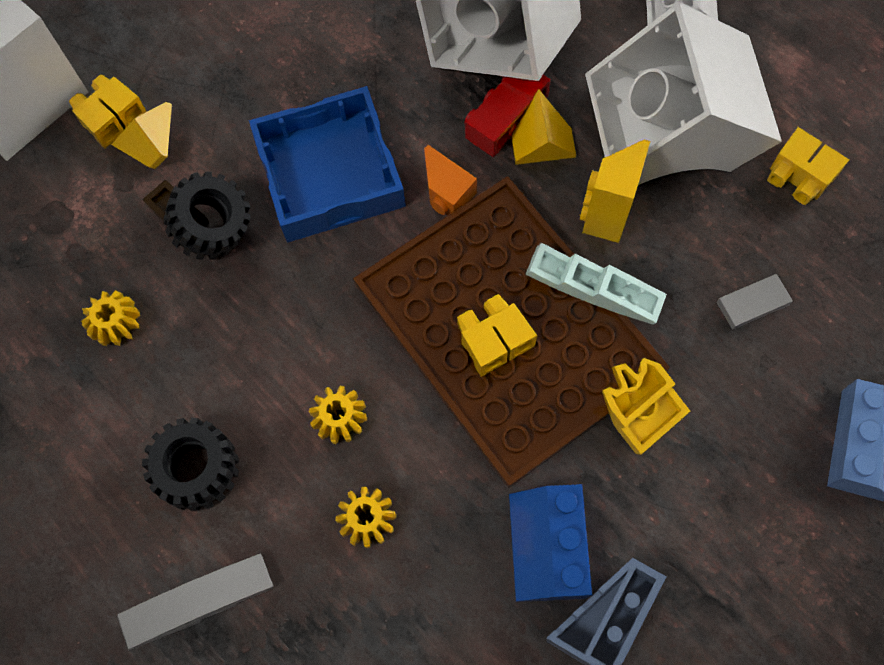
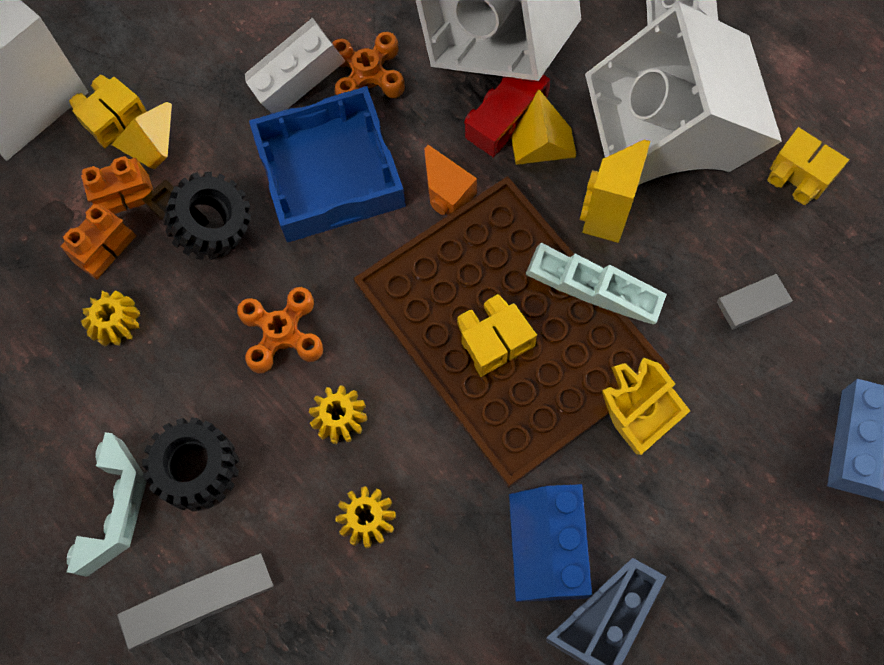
(86, 242): none -> orange hips
(90, 553): none -> light aqua slope
(109, 183): none -> orange hips
(270, 325): none -> orange gear
(293, 68): none -> white slope
(368, 68): none -> orange gear

